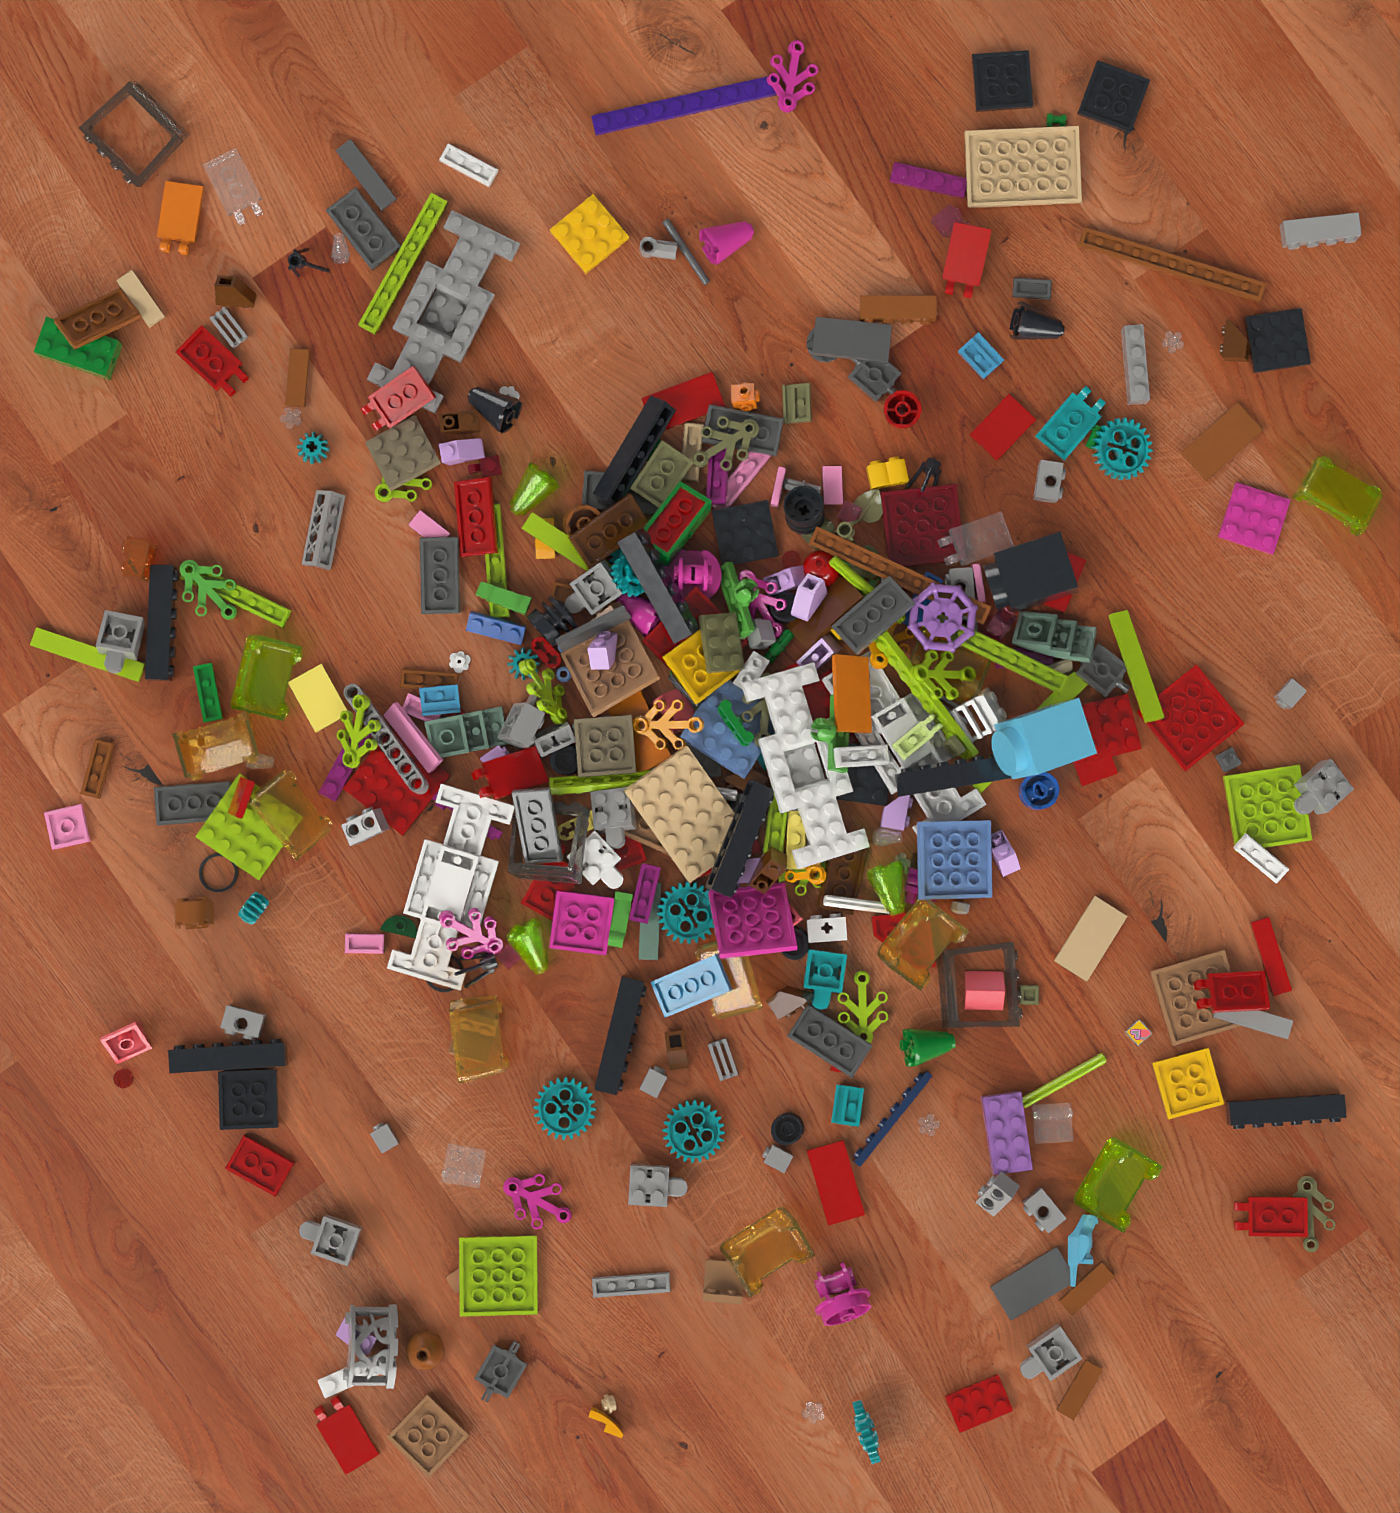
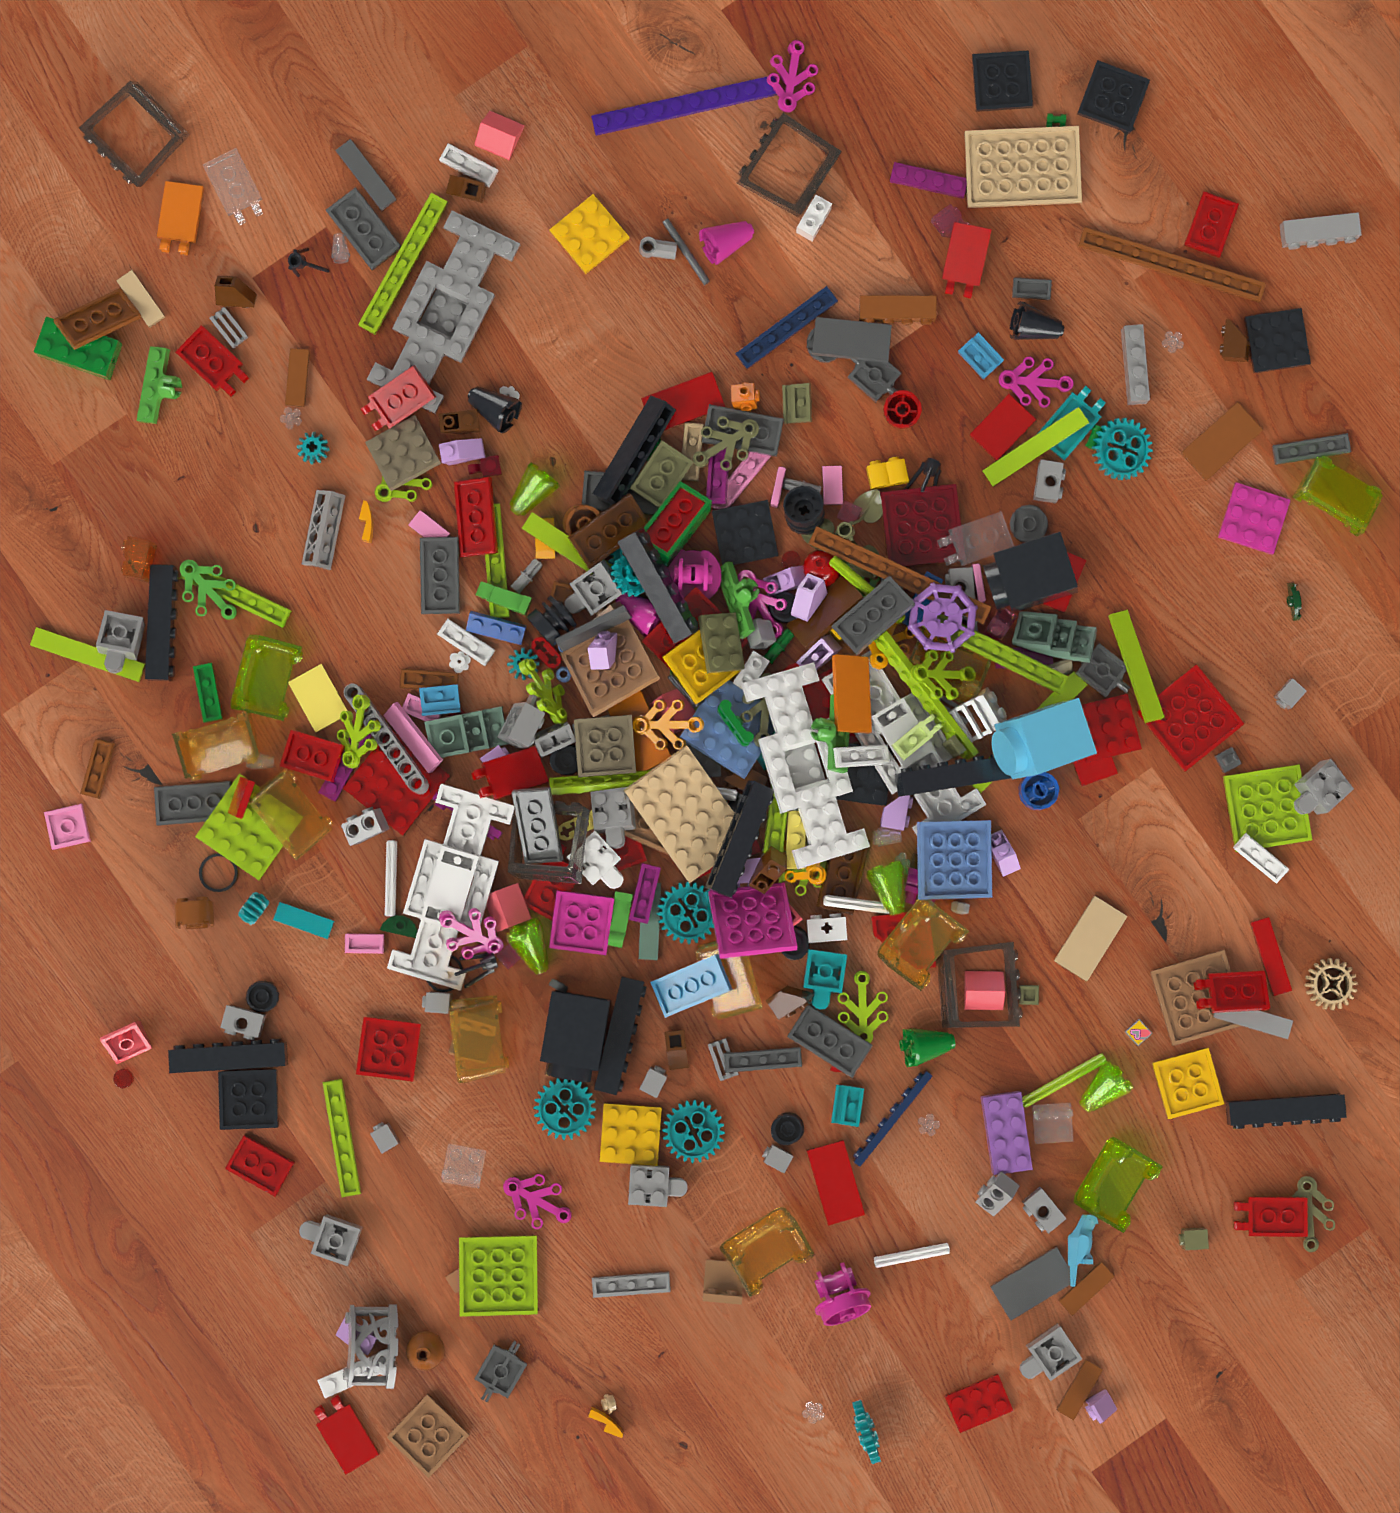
(156, 385): none -> bright green plate
(262, 996): none -> black piece
(303, 920): none -> teal tile
(312, 756): none -> red plate
(341, 1138): none -> lime tile
(366, 516): none -> light orange slope
(388, 1049): none -> red plate
(390, 883): none -> white axle
(437, 1002): none -> light grey brick
(466, 188): none -> reddish brown slope
(466, 642): none -> white tile
(498, 135): none -> coral slope
(508, 907): none -> coral slope
(526, 576): none -> light grey axle
(558, 985): none -> dark grey tile
(574, 1035): none -> black container
(630, 1134): none -> yellow plate
(762, 1059): none -> dark grey tile
(786, 327): none -> dark blue plate
(814, 218): none -> white brick
(815, 181): none -> clear smoke windscreen
(911, 1255): none -> white axle
(1028, 523): none -> dark grey tile
(1032, 382): none -> dark pink plant
(1035, 446): none -> lime tile
(1100, 1406): none -> lavender slope
(1105, 1087): none -> clear neon green cone
(1194, 1238): none -> olive brick
(1211, 224): none -> red tile
(1294, 601): none -> dark green plate
(1311, 449): none -> dark grey tile
(1317, 994): none -> tan gear

